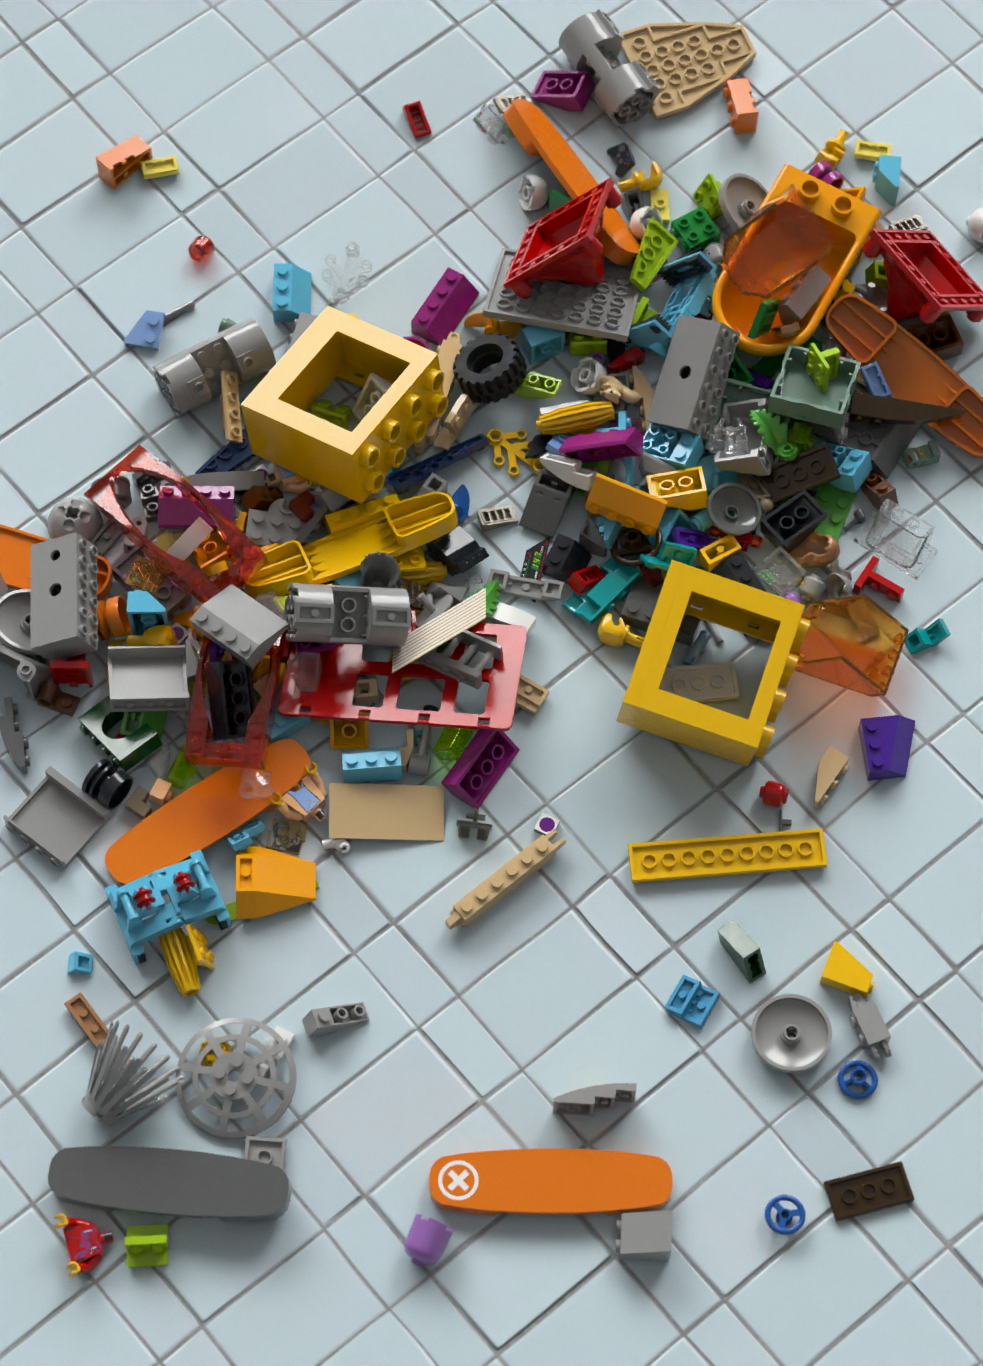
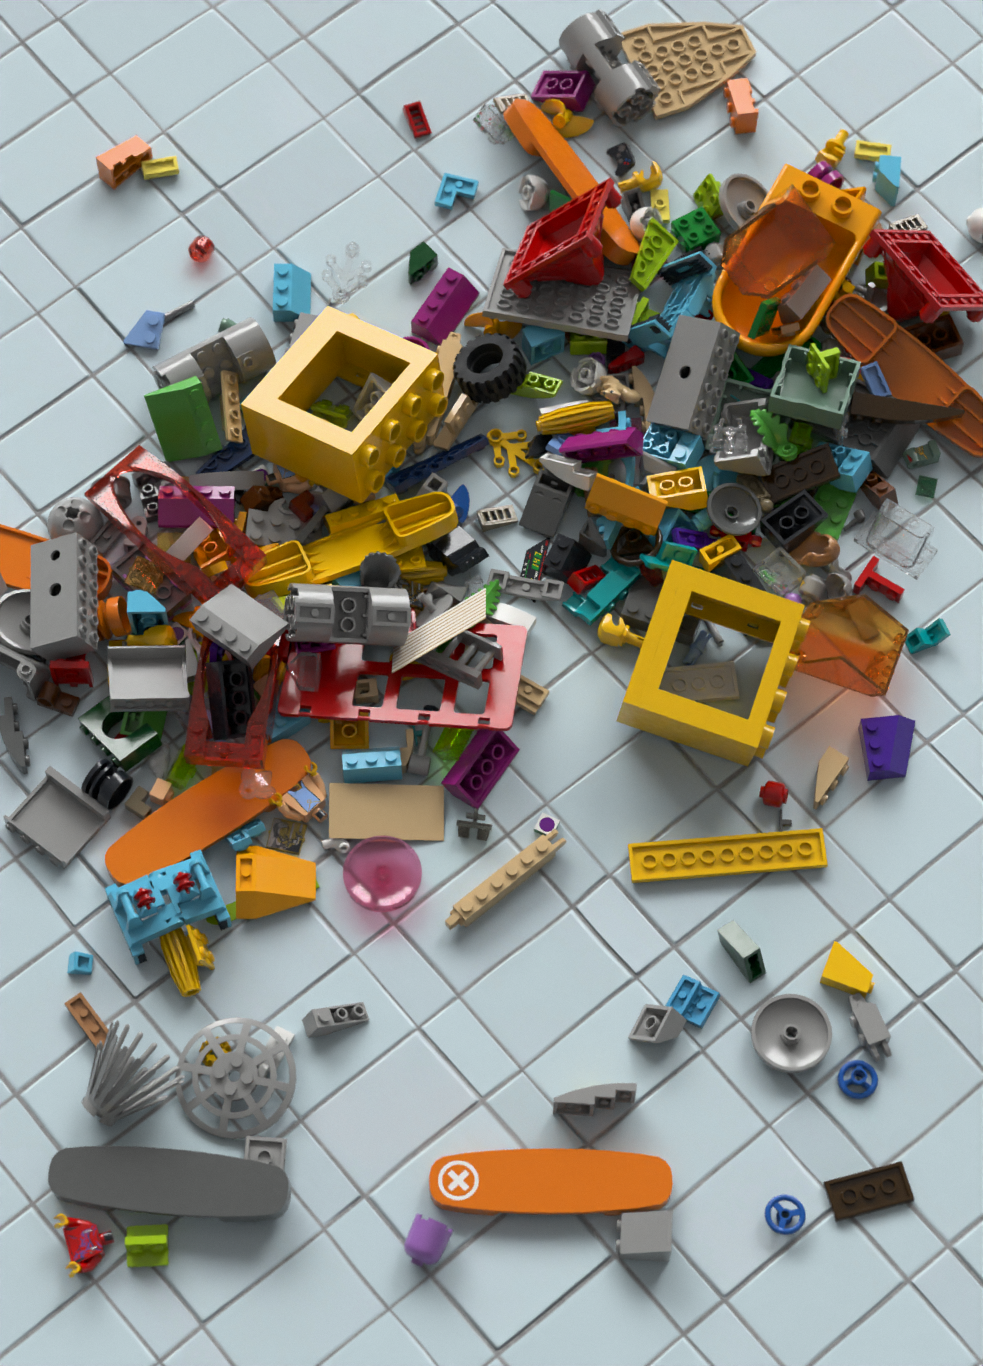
(183, 420): none -> bright green slope
(382, 873): none -> clear pink dish
(421, 261): none -> dark green slope
(451, 187): none -> medium azure plate
(565, 121): none -> yellow piece
(657, 1024): none -> light grey slope
(926, 486): none -> clear green tile

